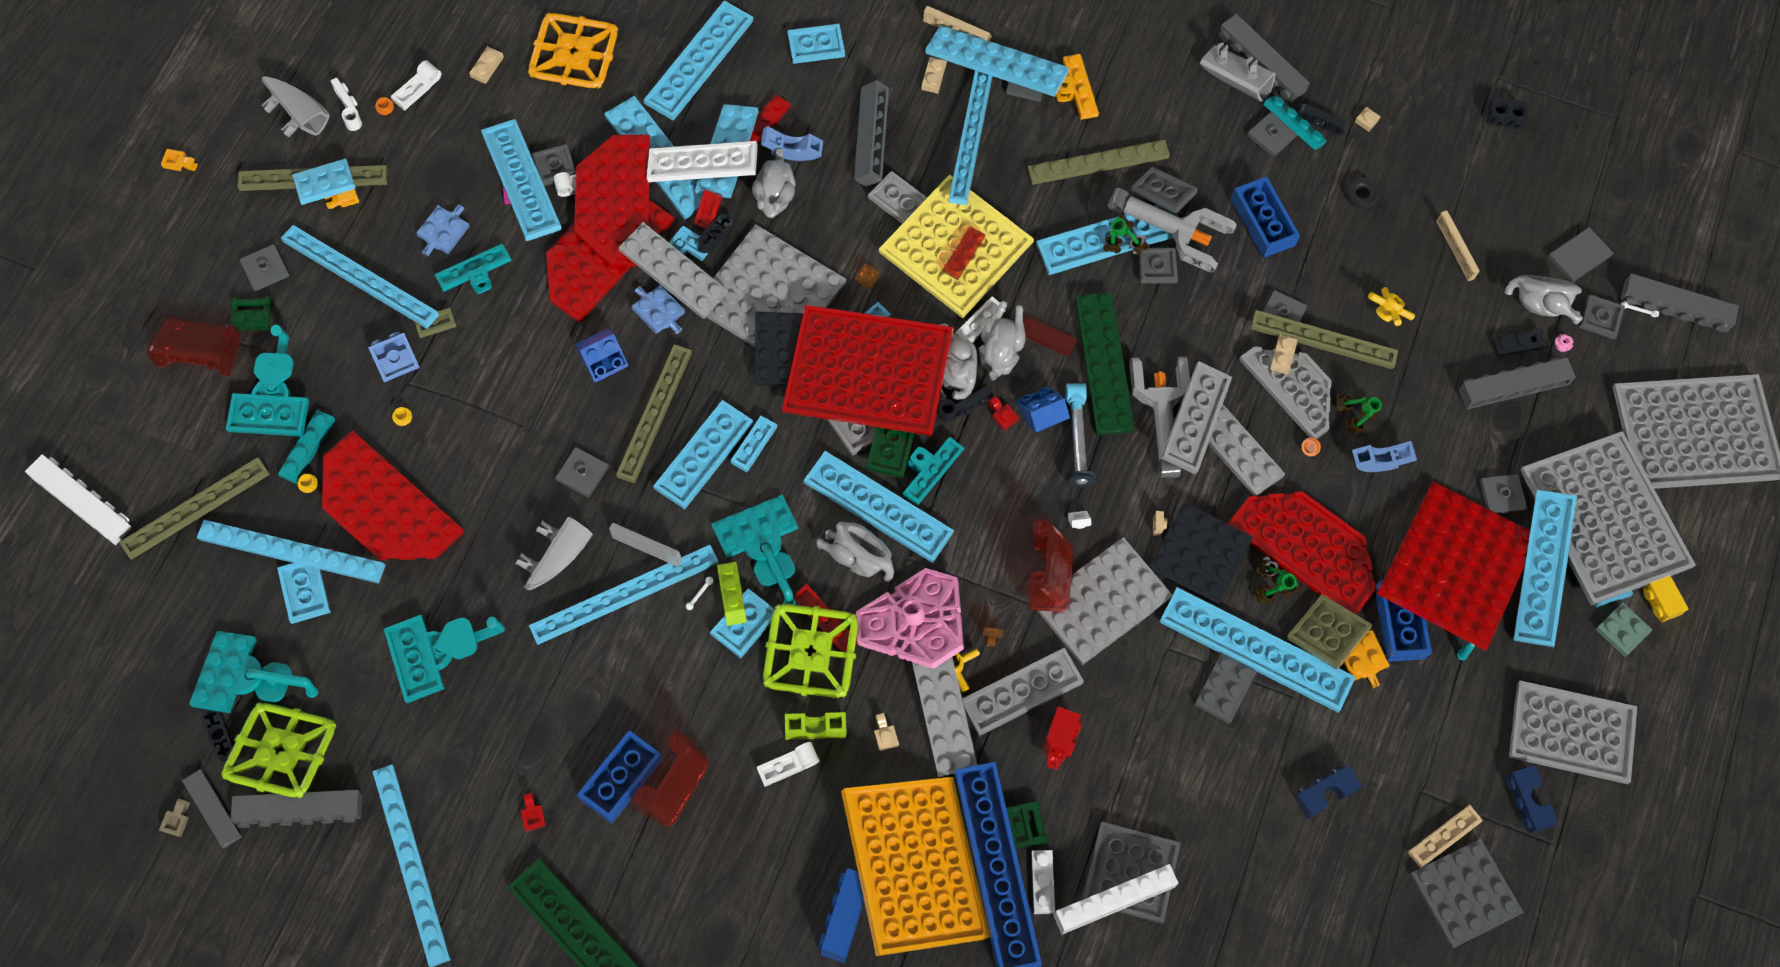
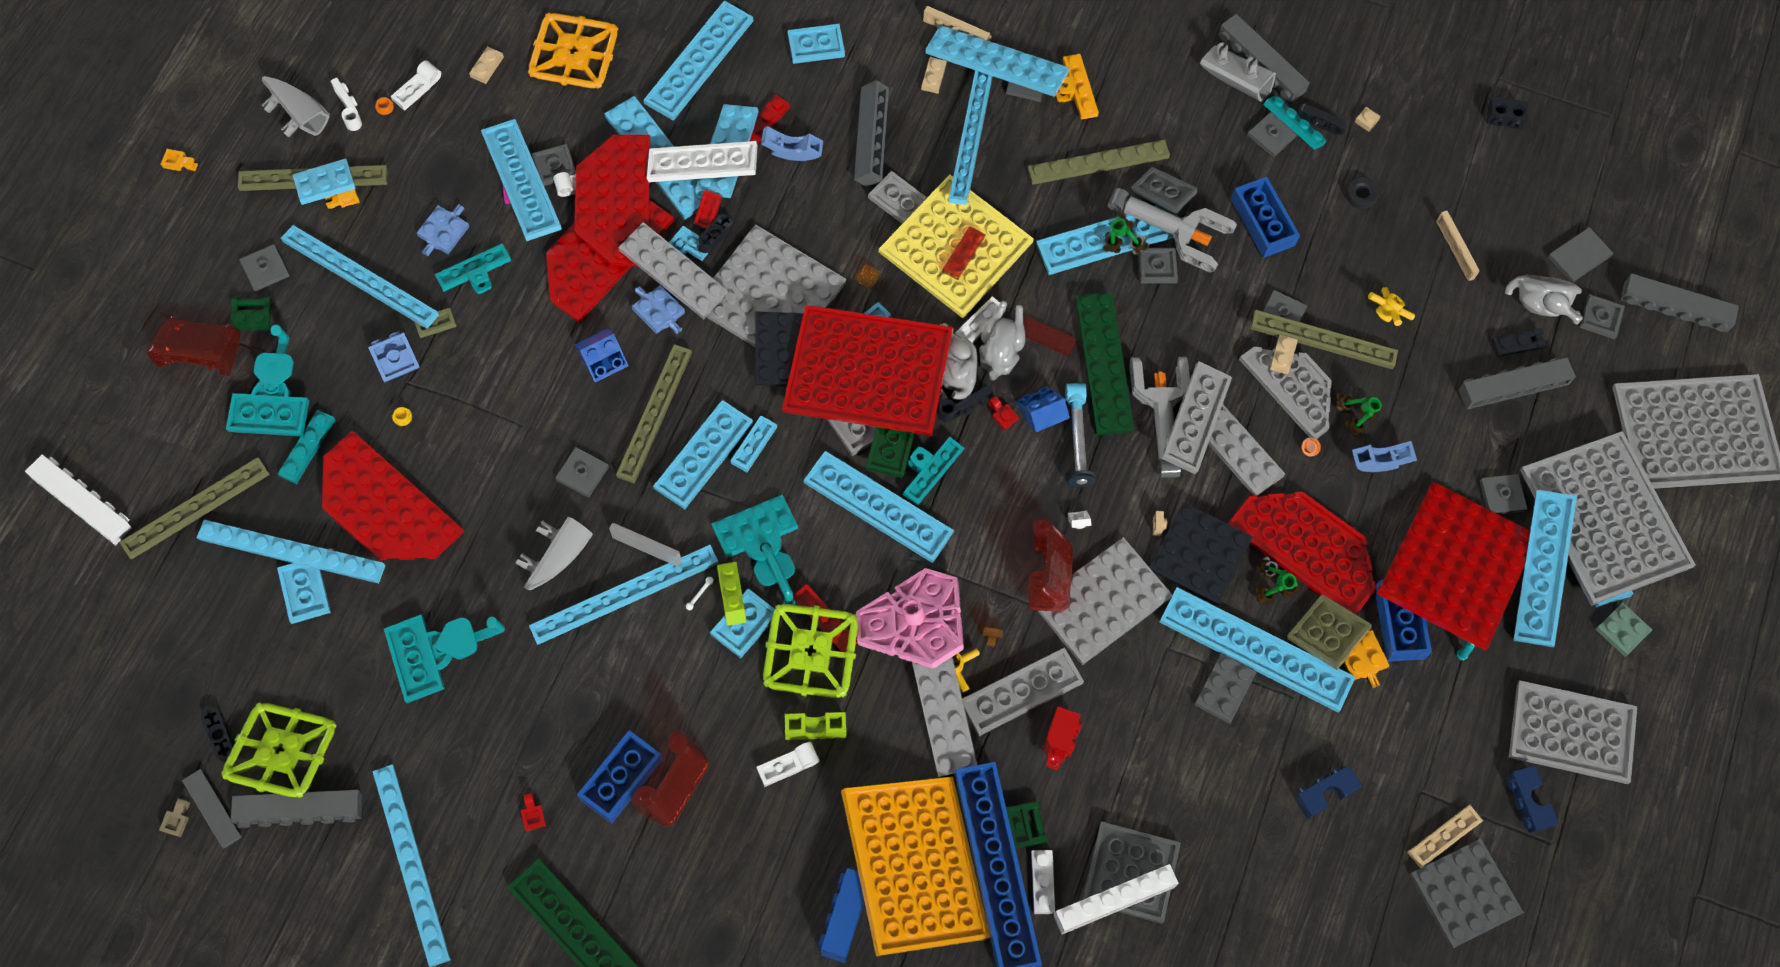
(231, 665): teal plate -> none
(307, 483): yellow plate -> none
(774, 186): light grey piece -> none
(858, 550): light grey piece -> none
(885, 736): tan plate -> none
(1560, 345): bright pink plate -> none
(1654, 313): white hinge -> none
(1665, 599): yellow brick -> none

